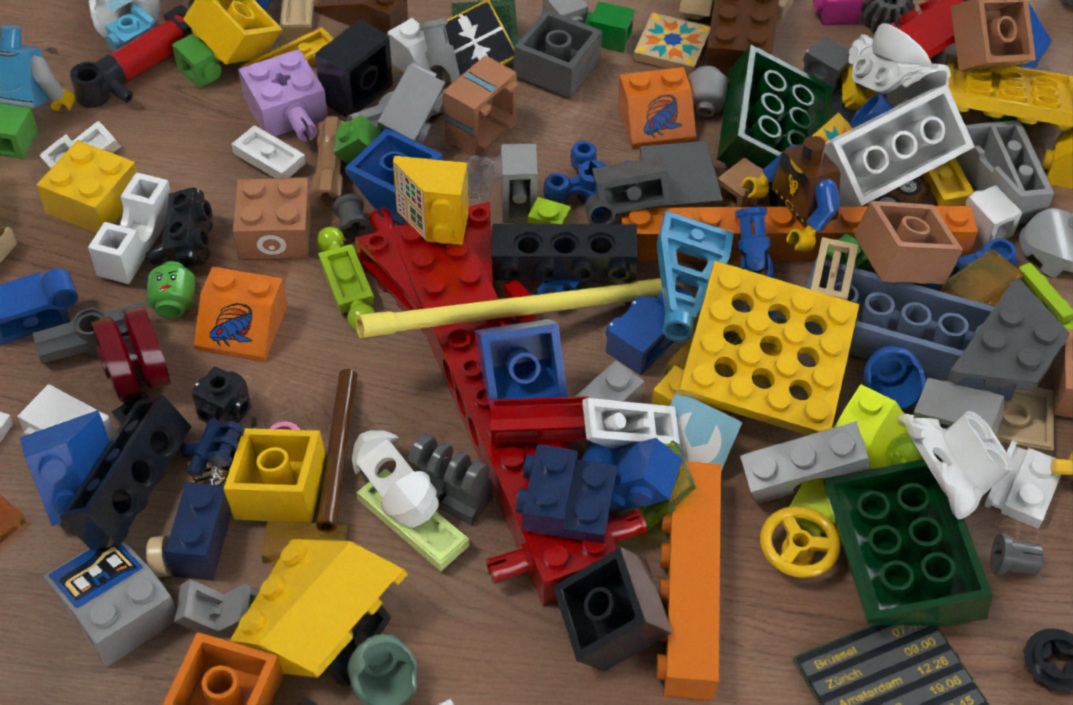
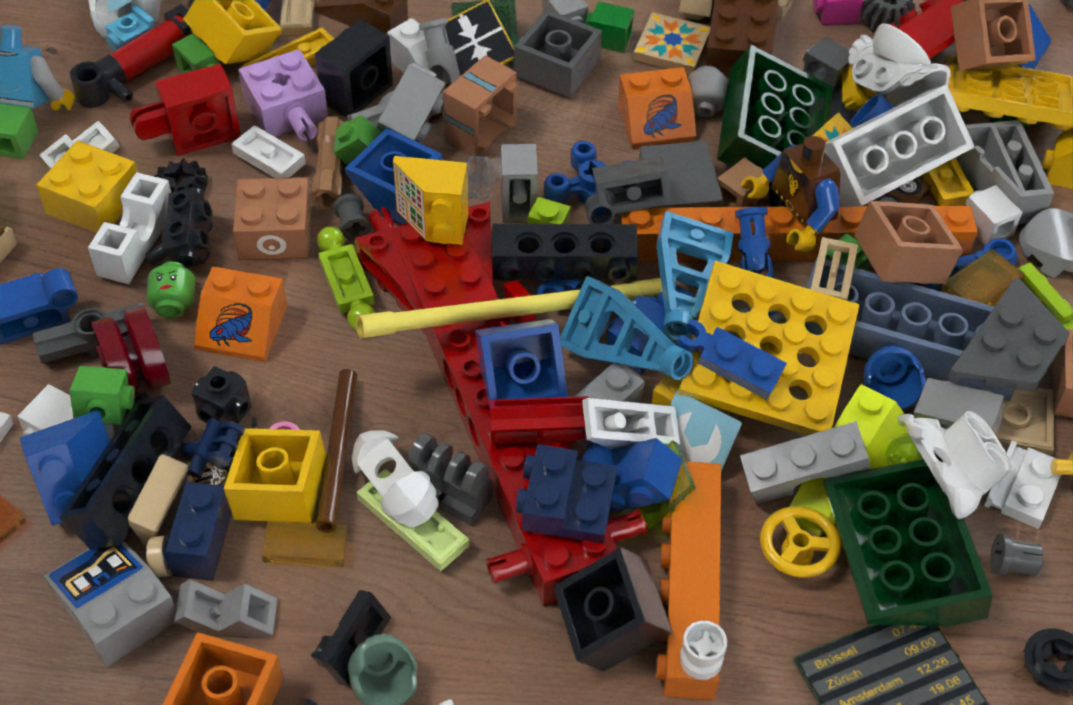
(103, 391): none -> bright green brick
(157, 497): none -> tan slope
(192, 109): none -> red brick
(194, 175): none -> black gear
(315, 602): yellow wedge -> none
(589, 320): none -> dark azure plate
(706, 640): none -> white wheel
(734, 358): none -> blue plate

